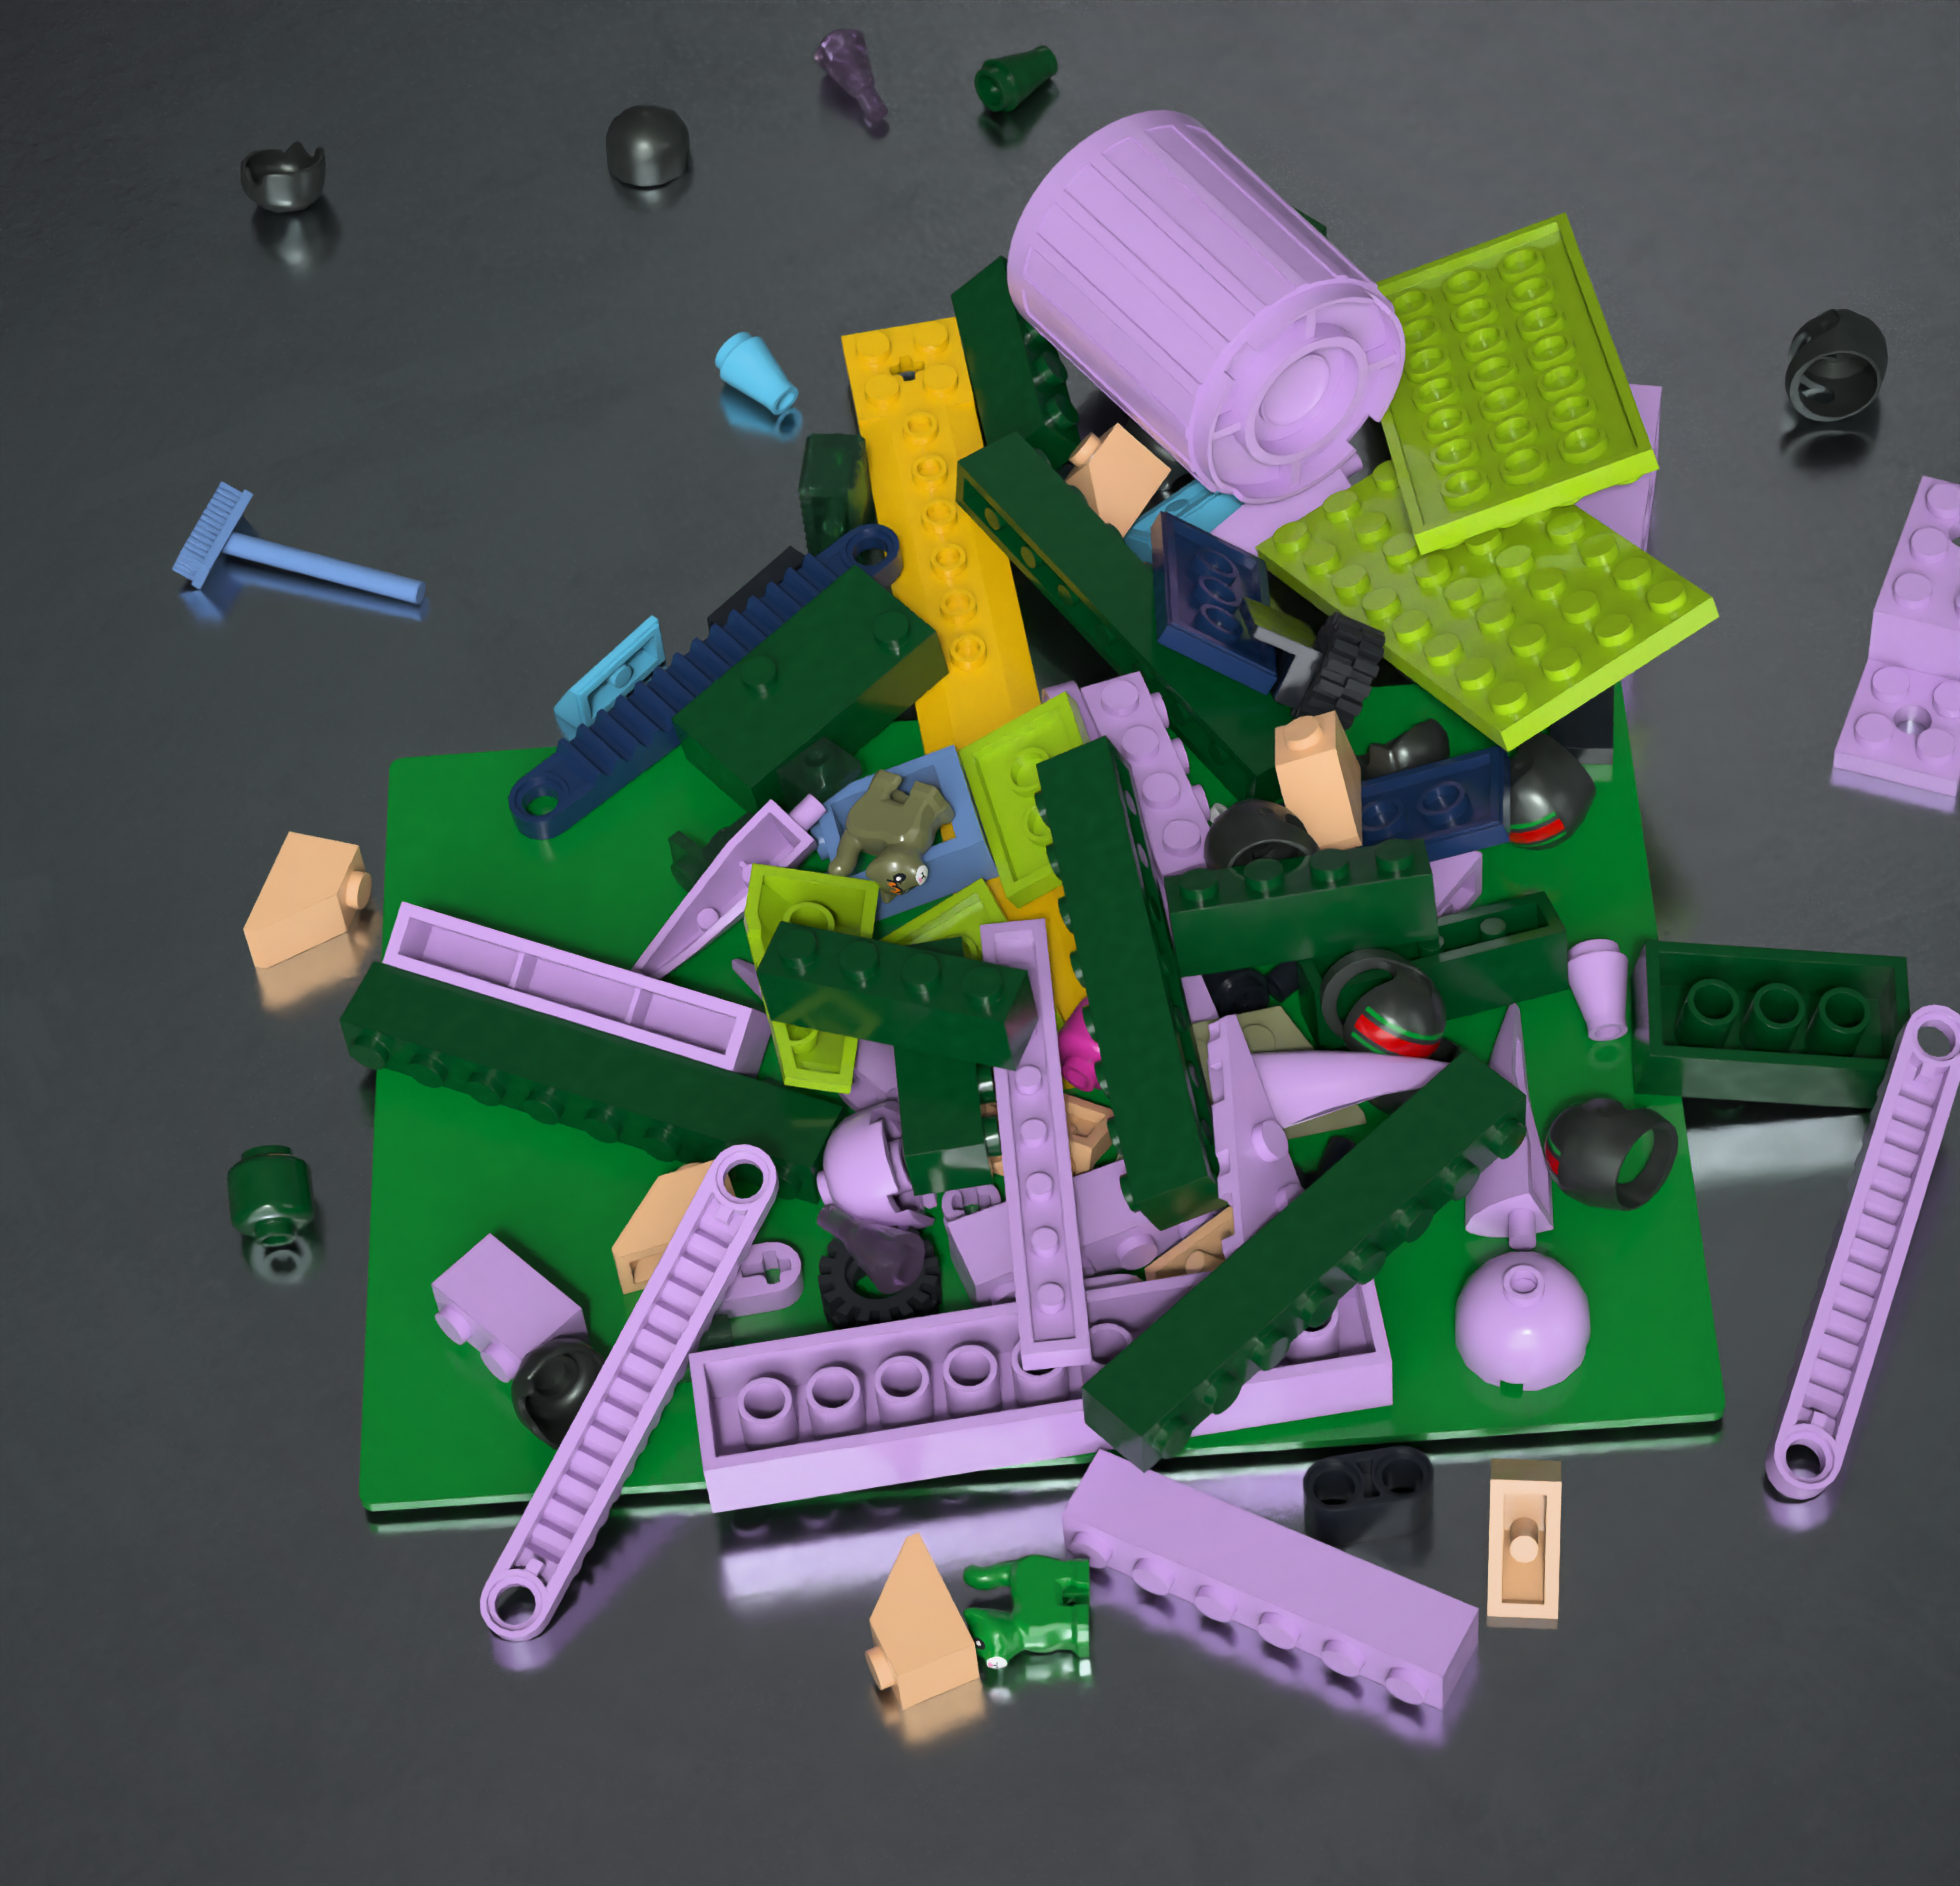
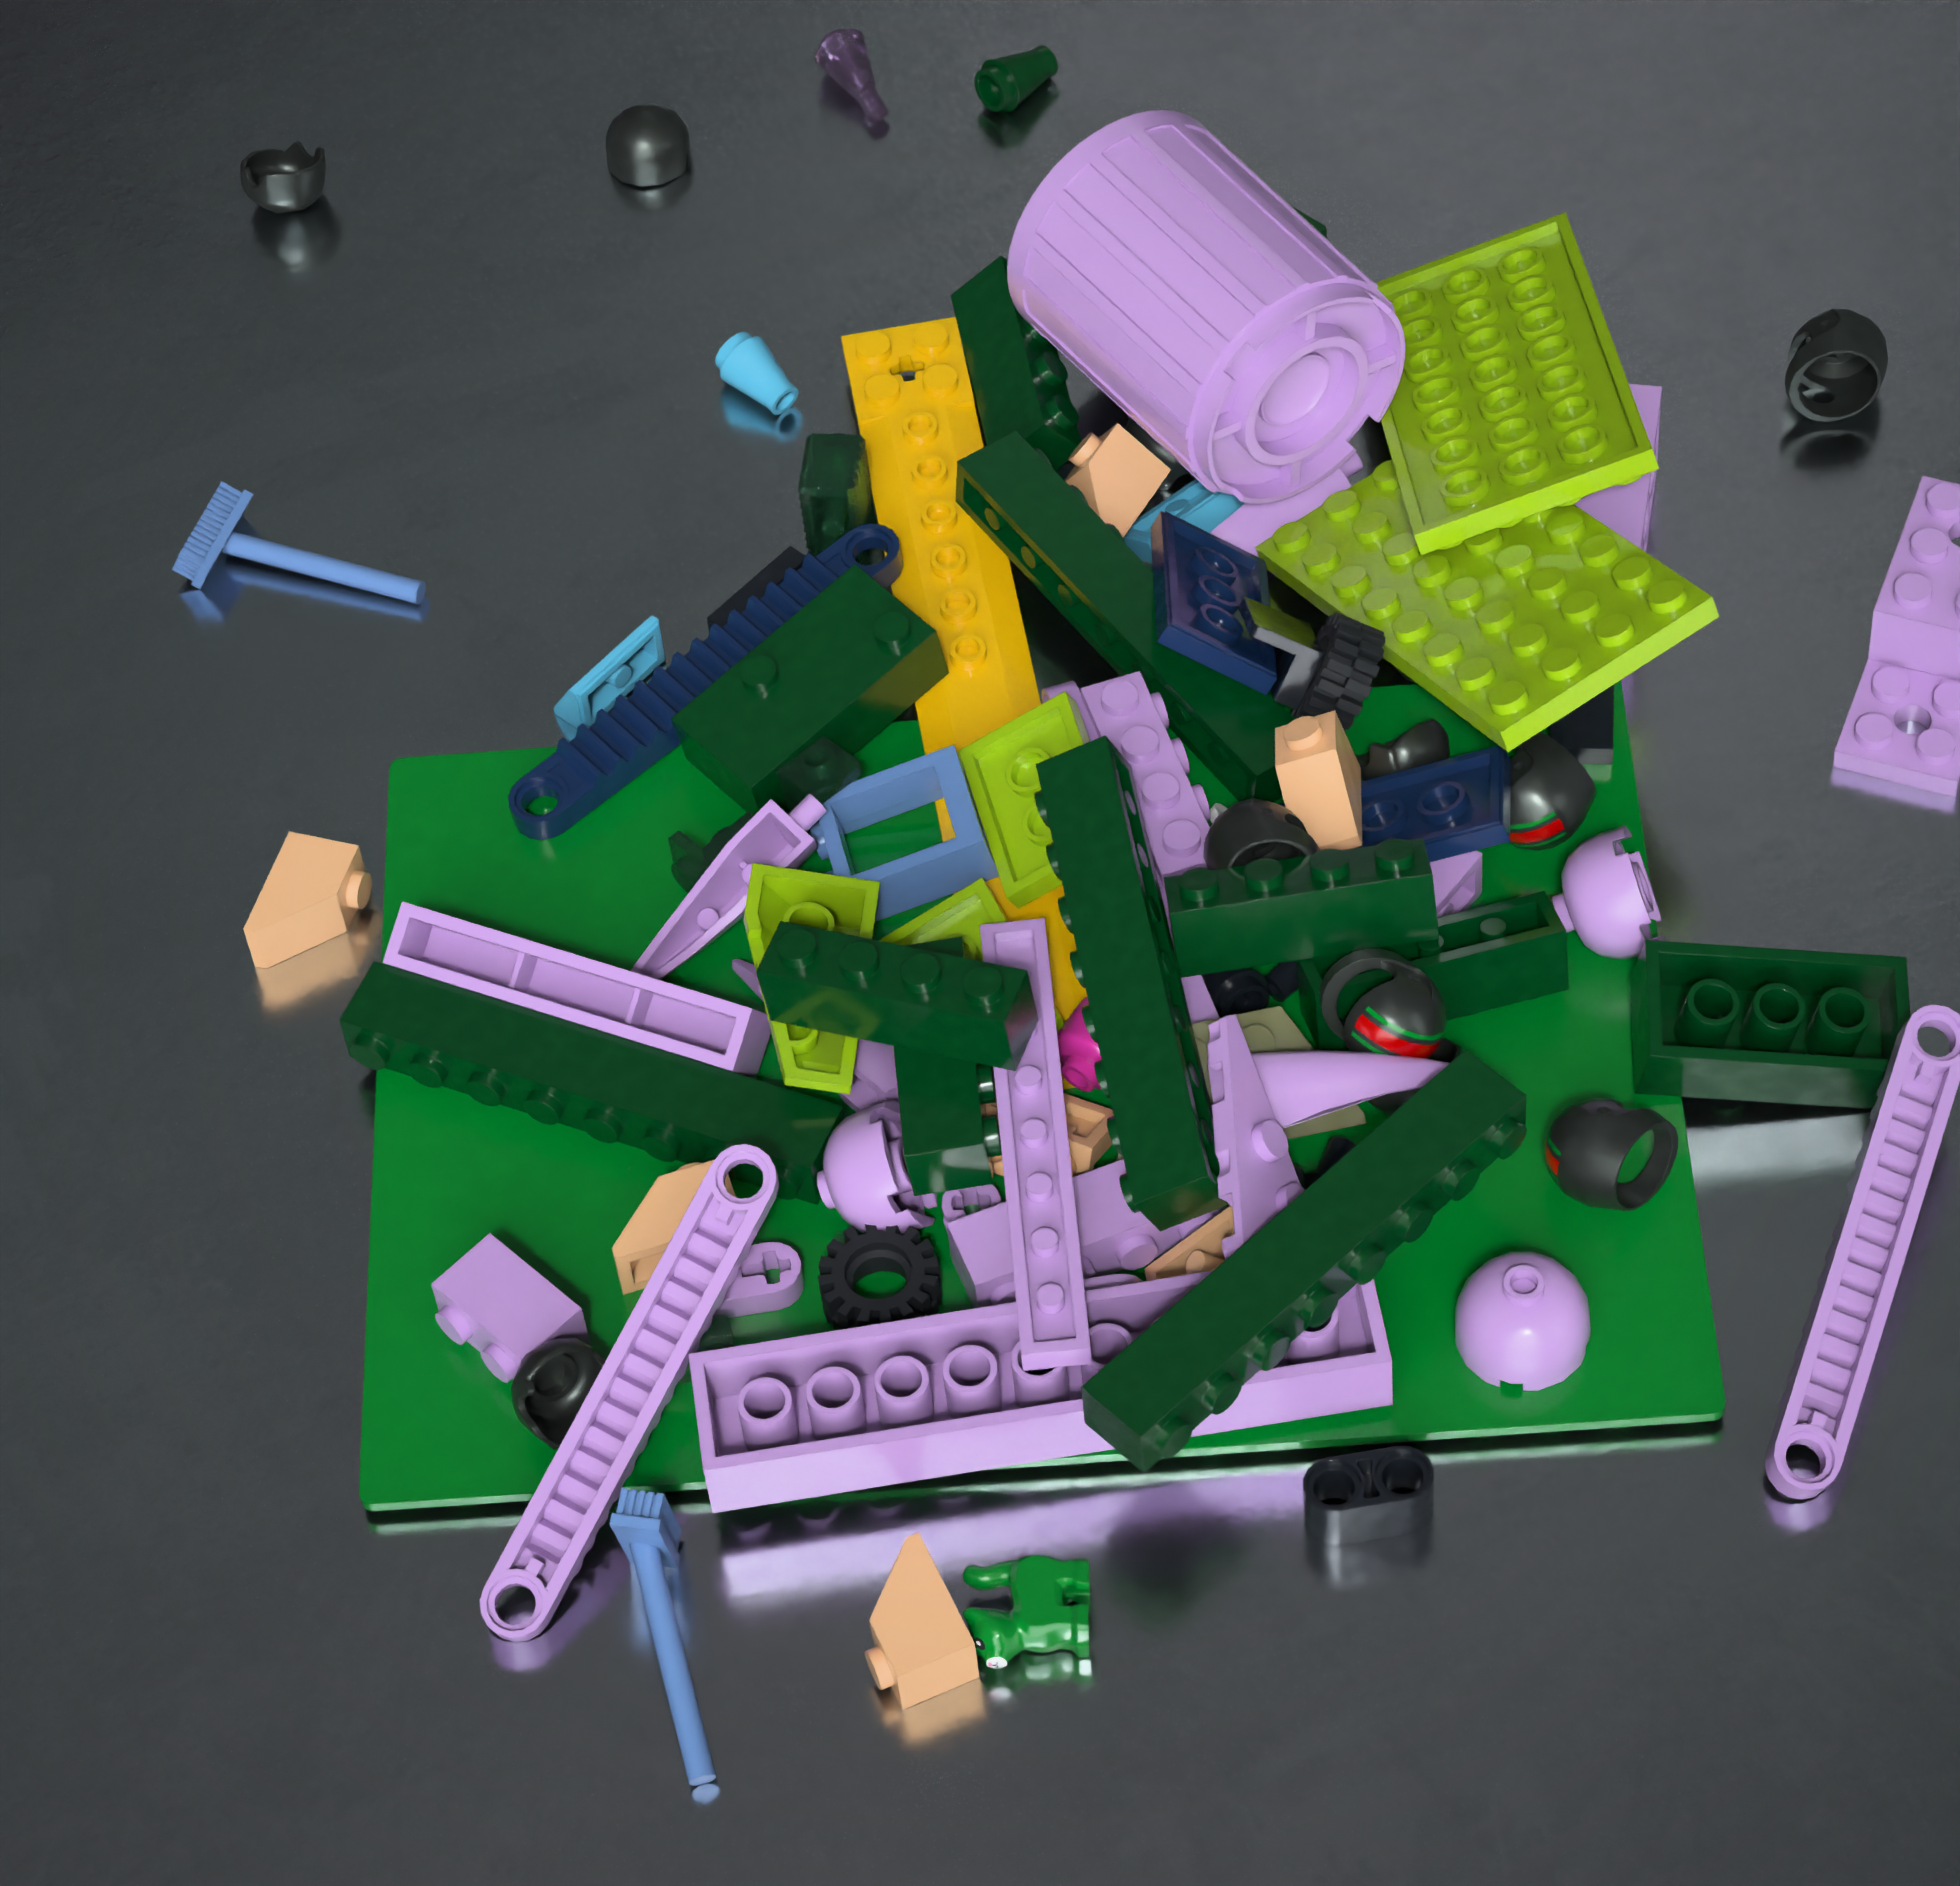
(270, 1195): dark green head -> none
(651, 1541): none -> medium blue piece
(884, 1253): clear purple cone -> none
(893, 829): olive animal -> none
(1271, 1580): lavender brick -> none
(1513, 1192): lavender piece -> none
(1524, 1538): light nougat slope -> none
(1600, 987): lavender cone -> none
(1608, 896): none -> lavender cylinder

